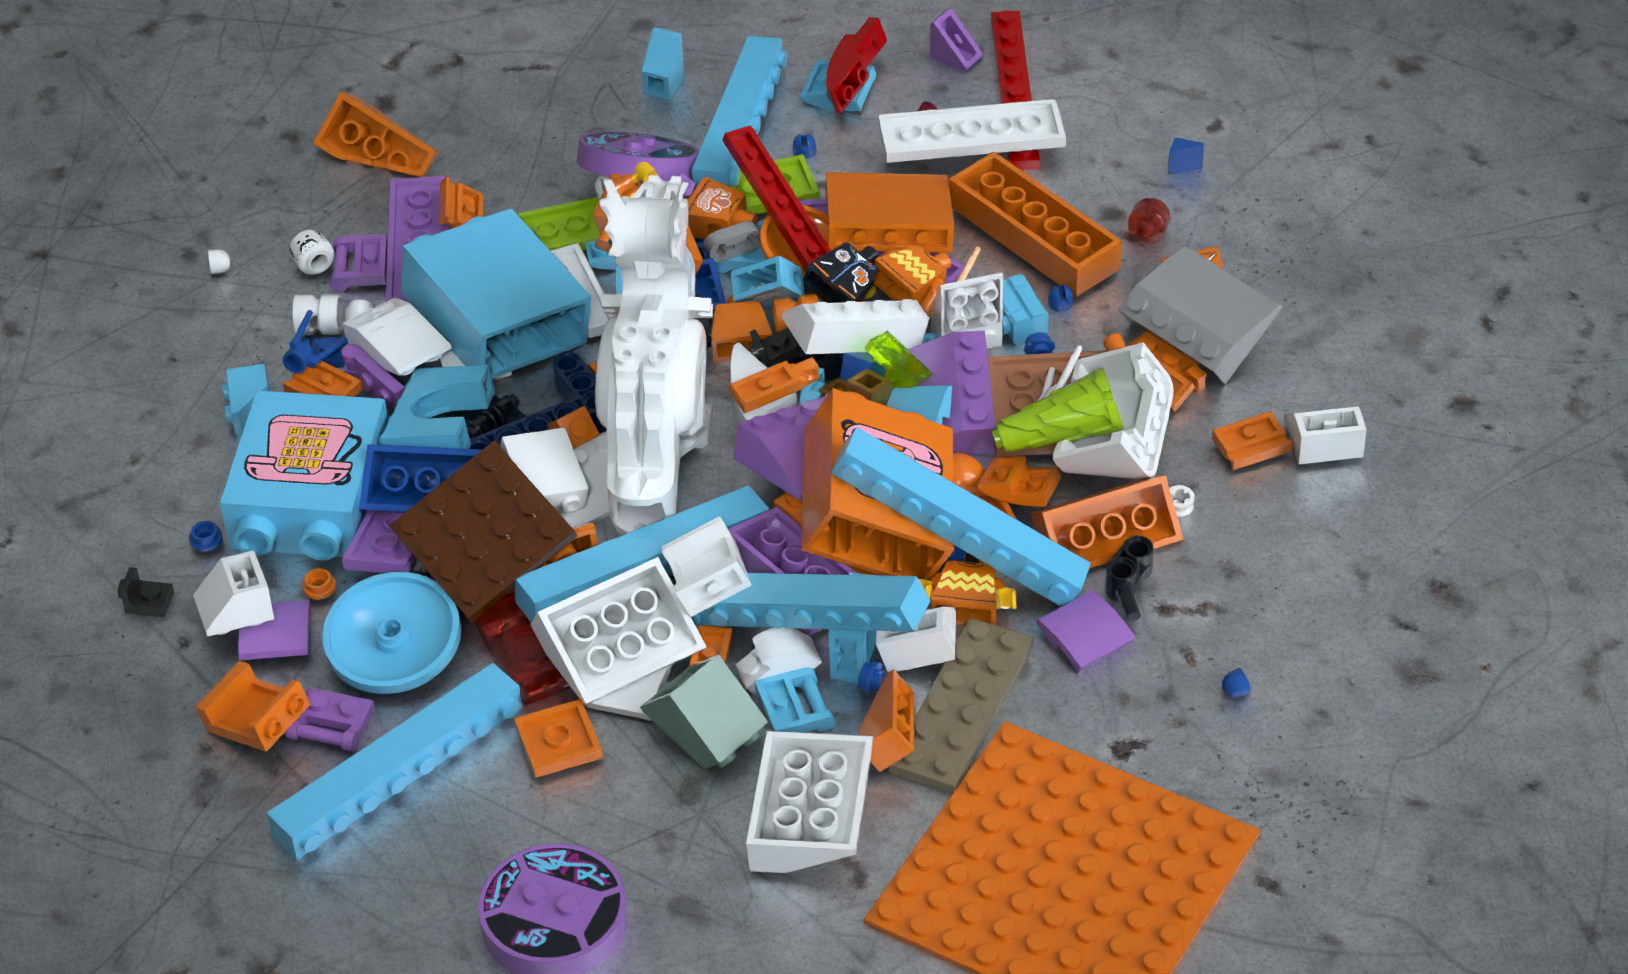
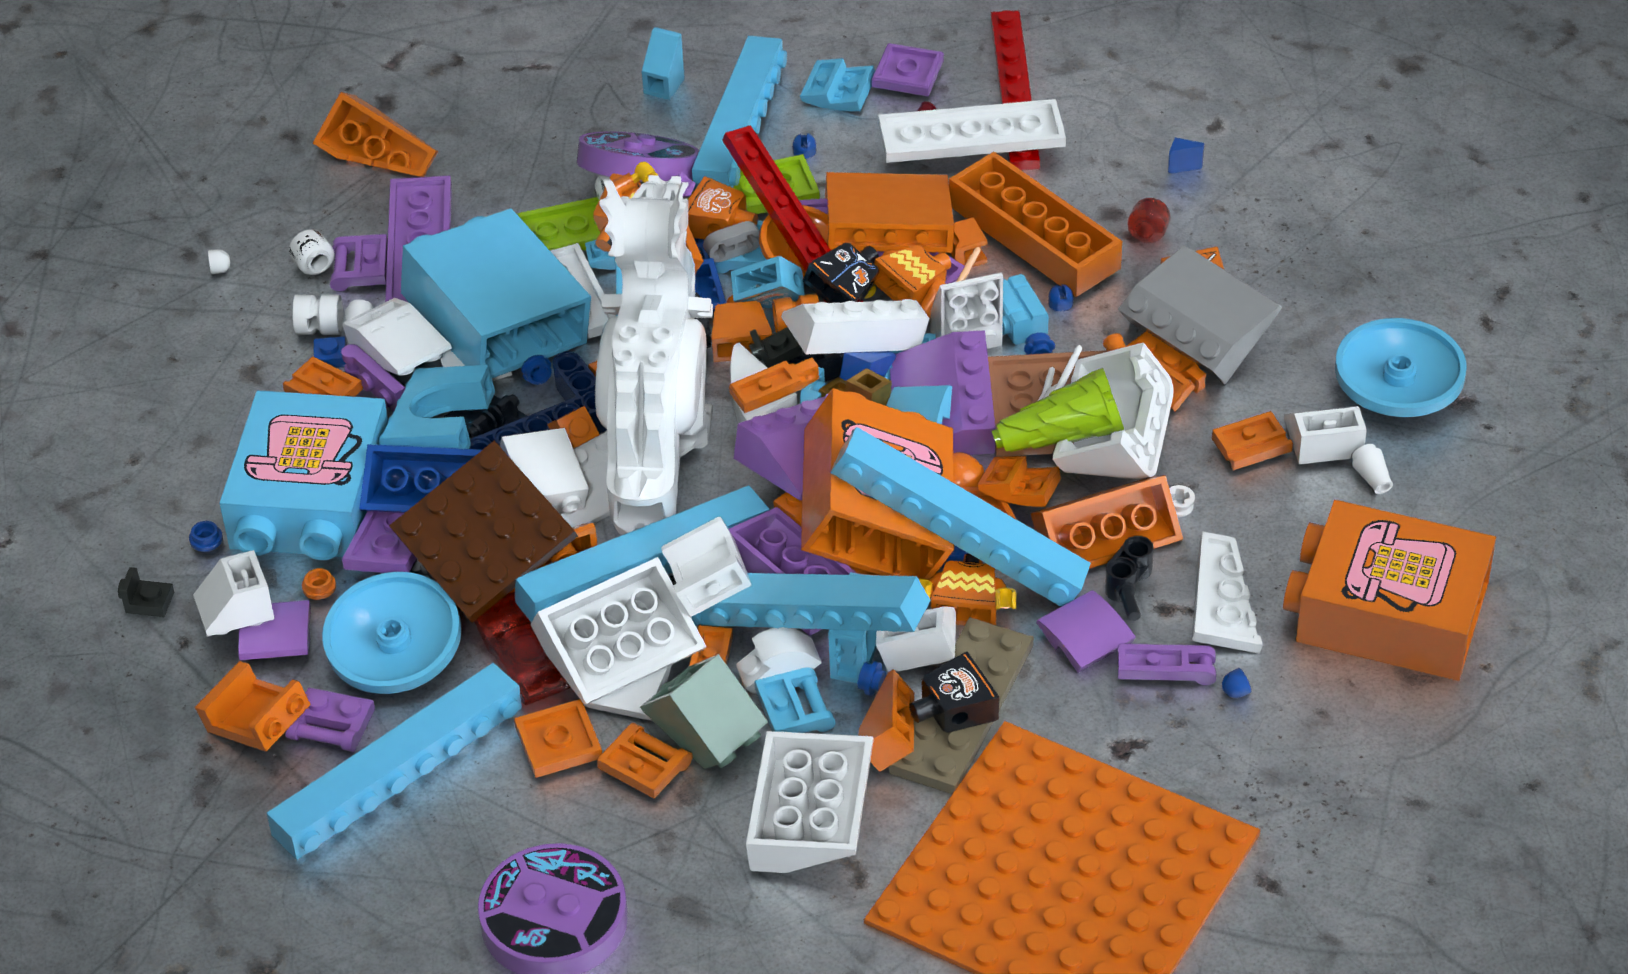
(240, 392): medium azure slope -> none
(302, 353): blue plant -> none
(459, 203): orange plate -> none
(536, 369): none -> blue plate
(639, 767): none -> orange plate
(849, 62): red slope -> none
(900, 363): clear neon green slope -> none
(908, 69): none -> medium lavender plate
(952, 42): medium lavender slope -> none
(957, 696): none -> black torso
(965, 239): none -> orange window
(1167, 662): none -> medium lavender plate
(1222, 598): none -> white wing
(1372, 467): none -> white cone
(1391, 588): none -> orange brick
(1400, 367): none -> medium azure dish

